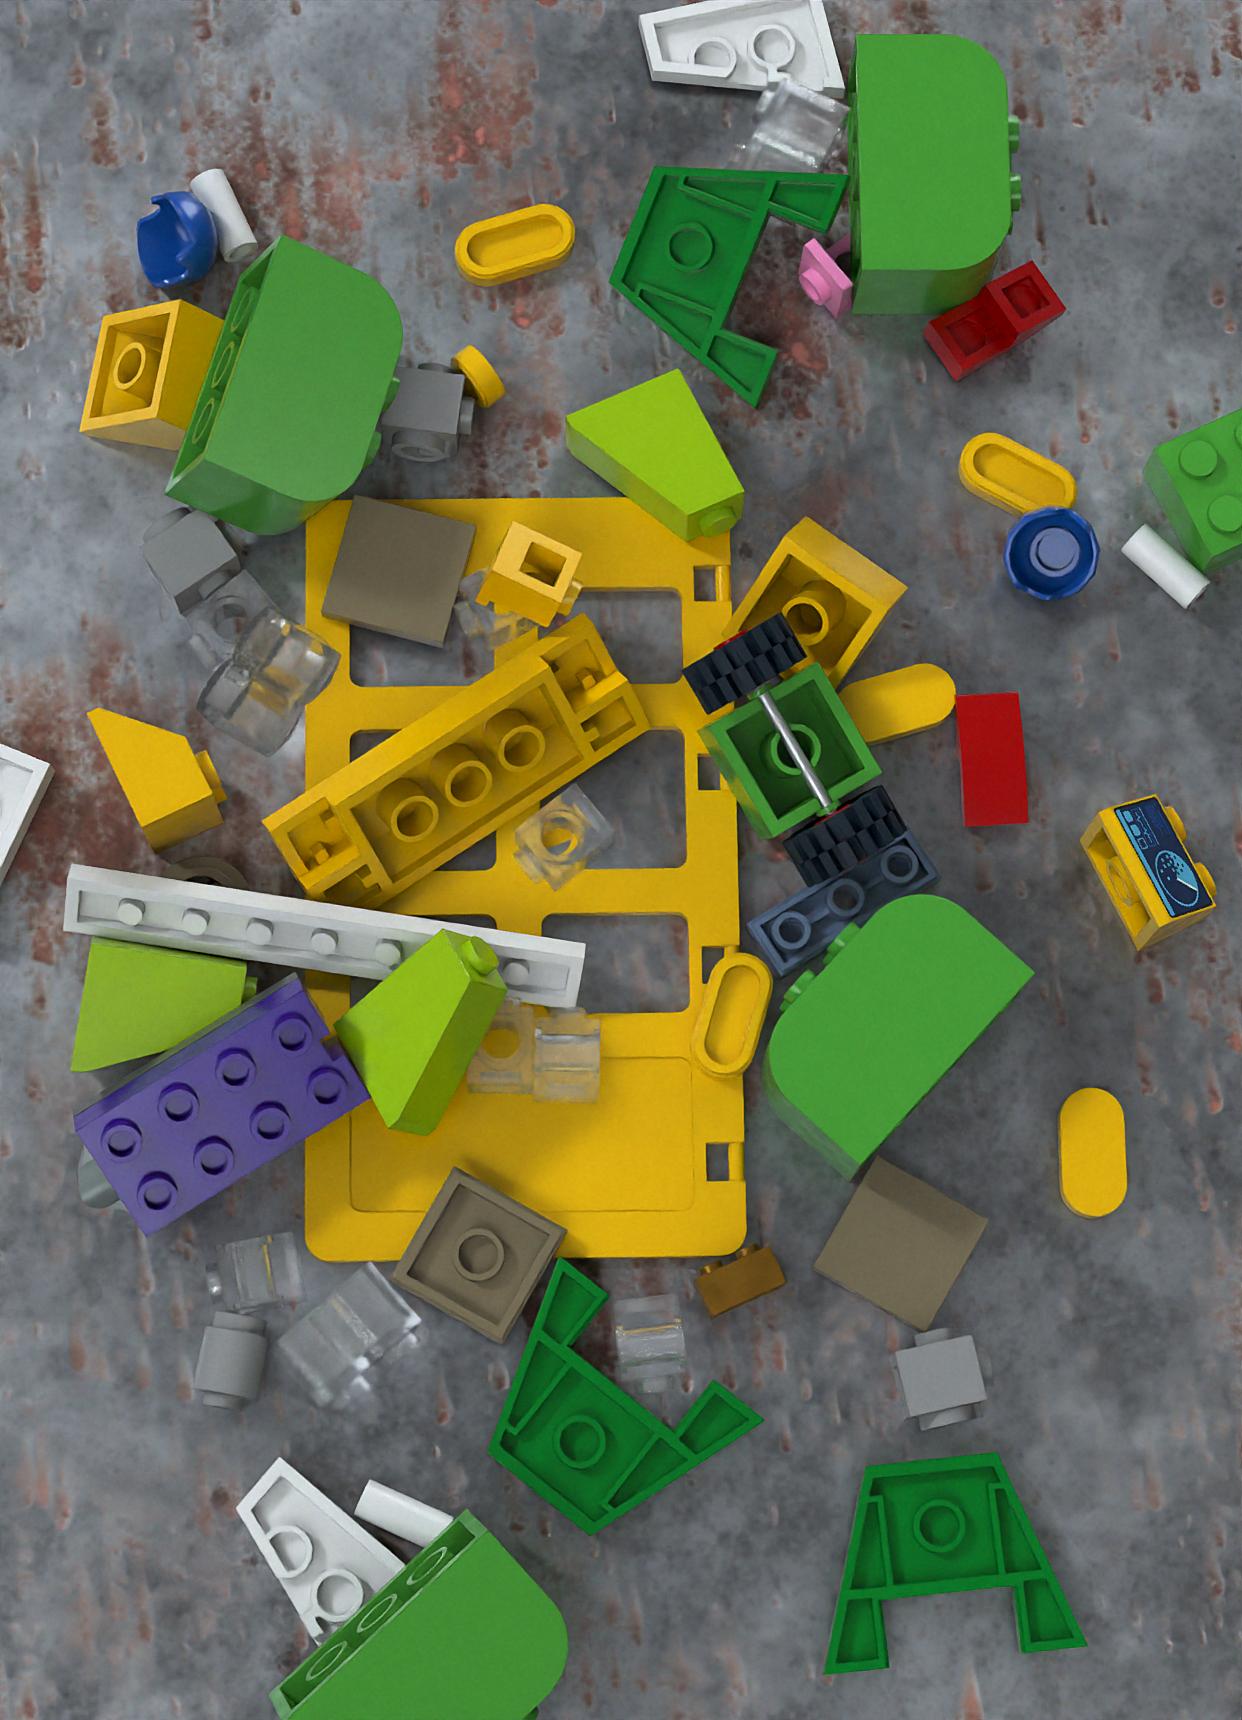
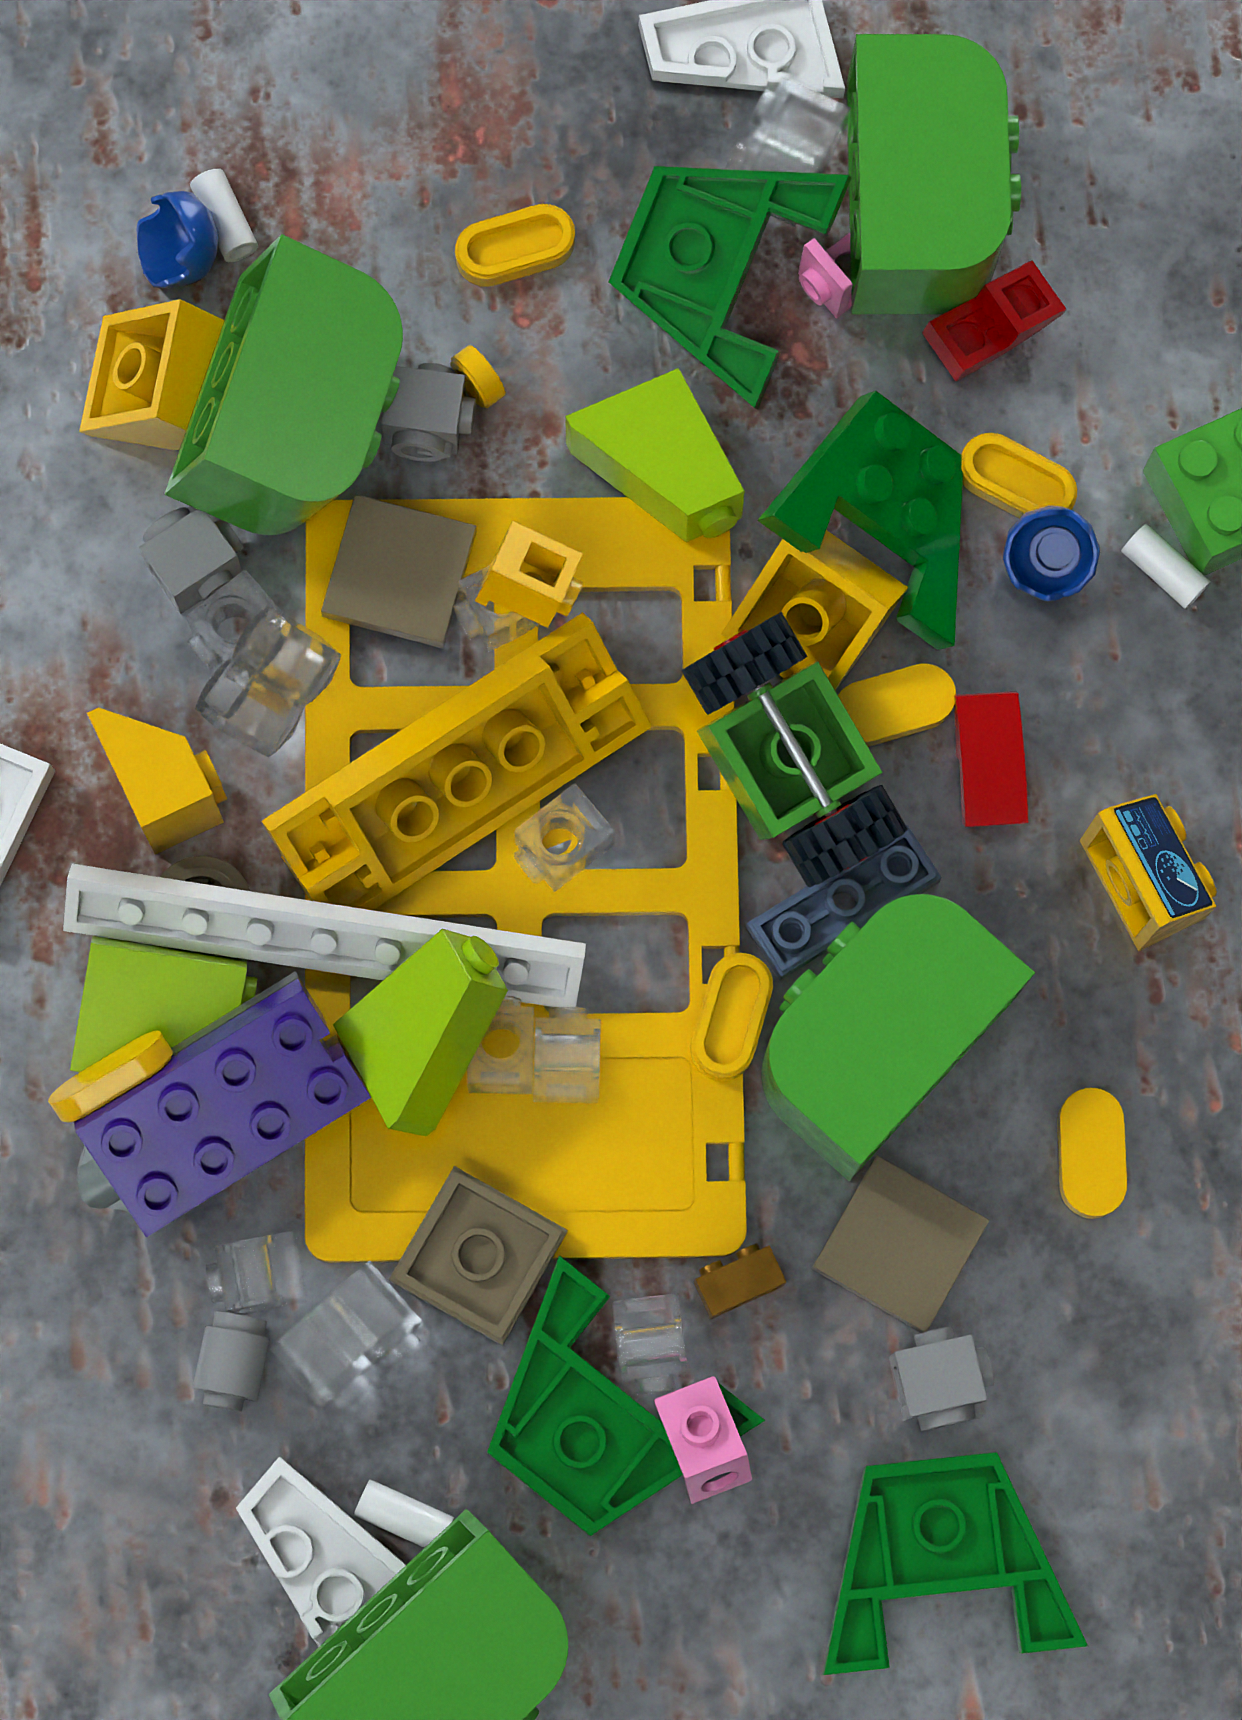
(111, 1077): none -> yellow tile
(704, 1439): none -> bright pink bracket
(897, 488): none -> green wing

